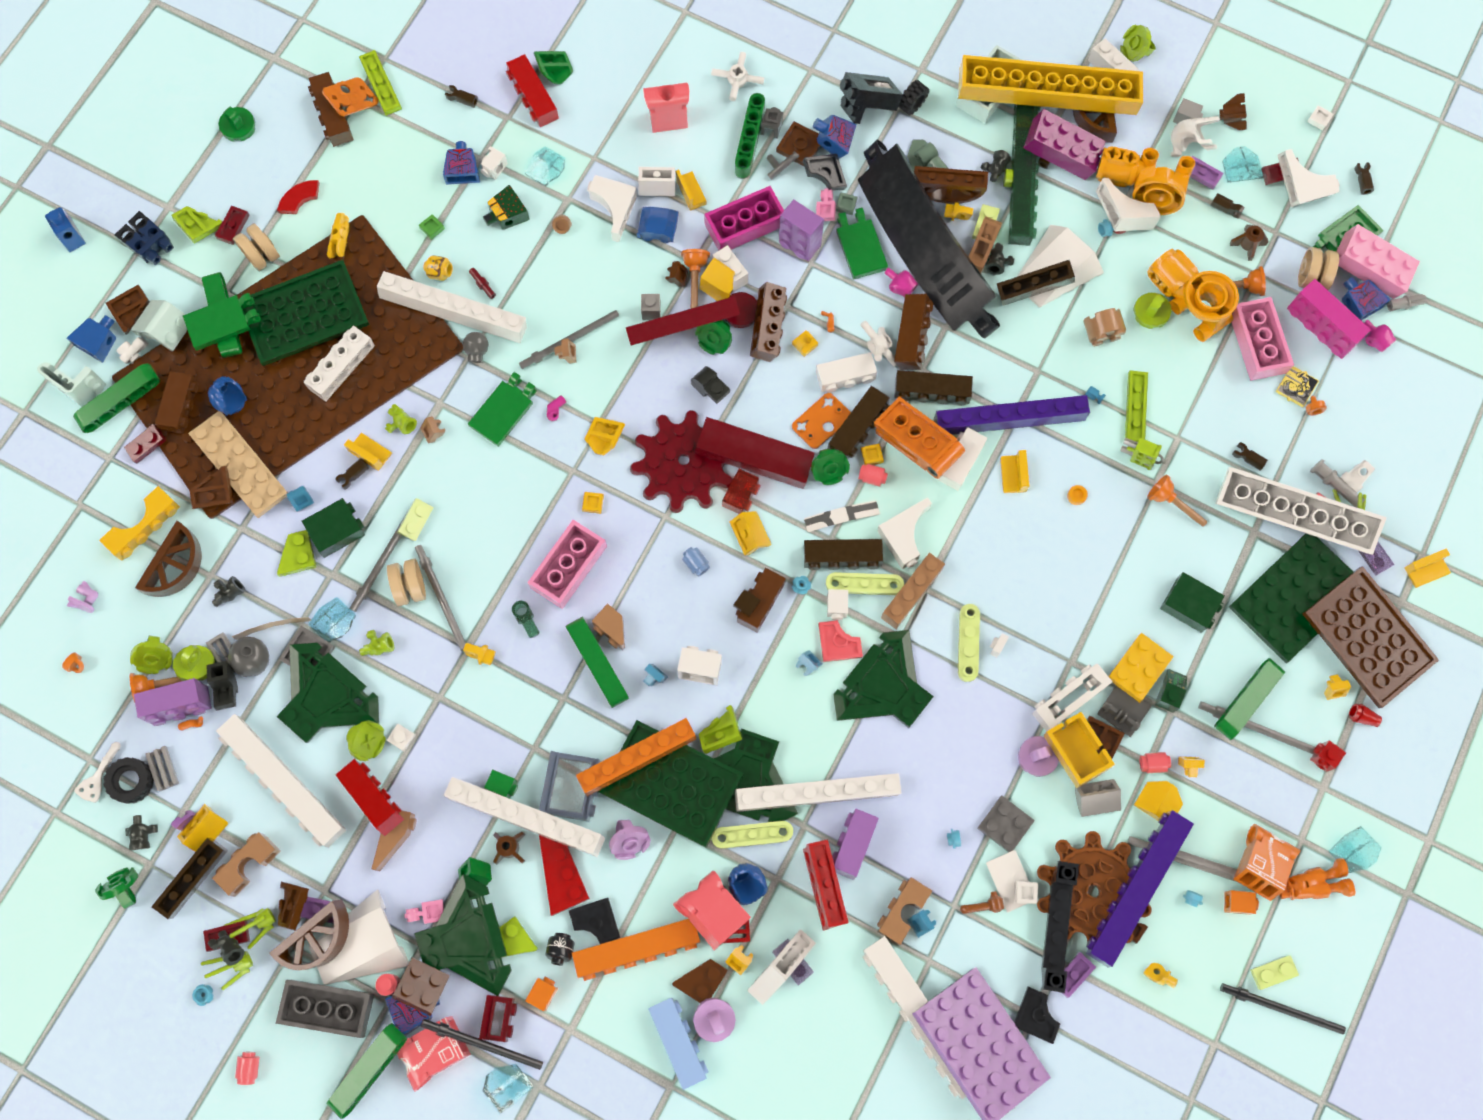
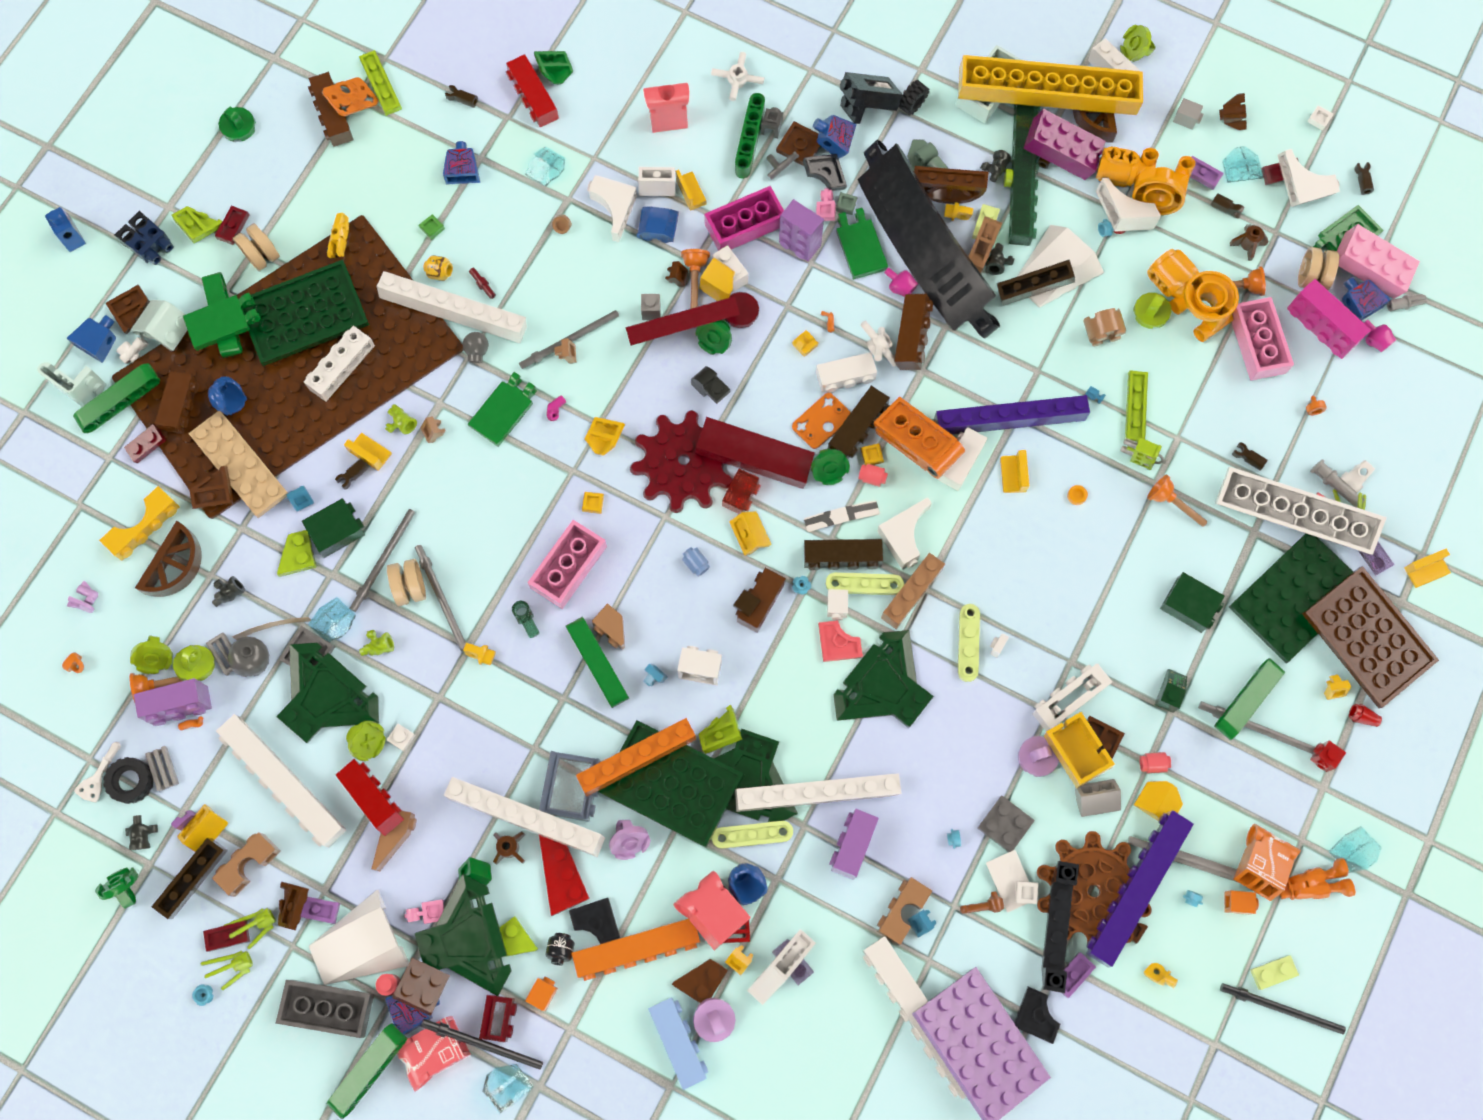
(224, 685): pearl dark grey brick -> none
(230, 948): pearl dark grey piece -> none
(247, 1068): coral brick -> none
(297, 196): red tile -> none
(335, 909): window -> none
(415, 519): yellowish green plate -> none
(493, 163): white brick -> none
(501, 784): green brick -> none
(506, 209): dark green torso -> none
(768, 322): brick -> none
(810, 661): tile -> none
(825, 885): red fence -> none
(933, 387): dark brown brick -> none
(1124, 711): dark grey hinge -> none
(1140, 667): yellow plate -> none
(1190, 131): white piece -> none
(1191, 765): yellow tile -> none
(1297, 386): piece -> none

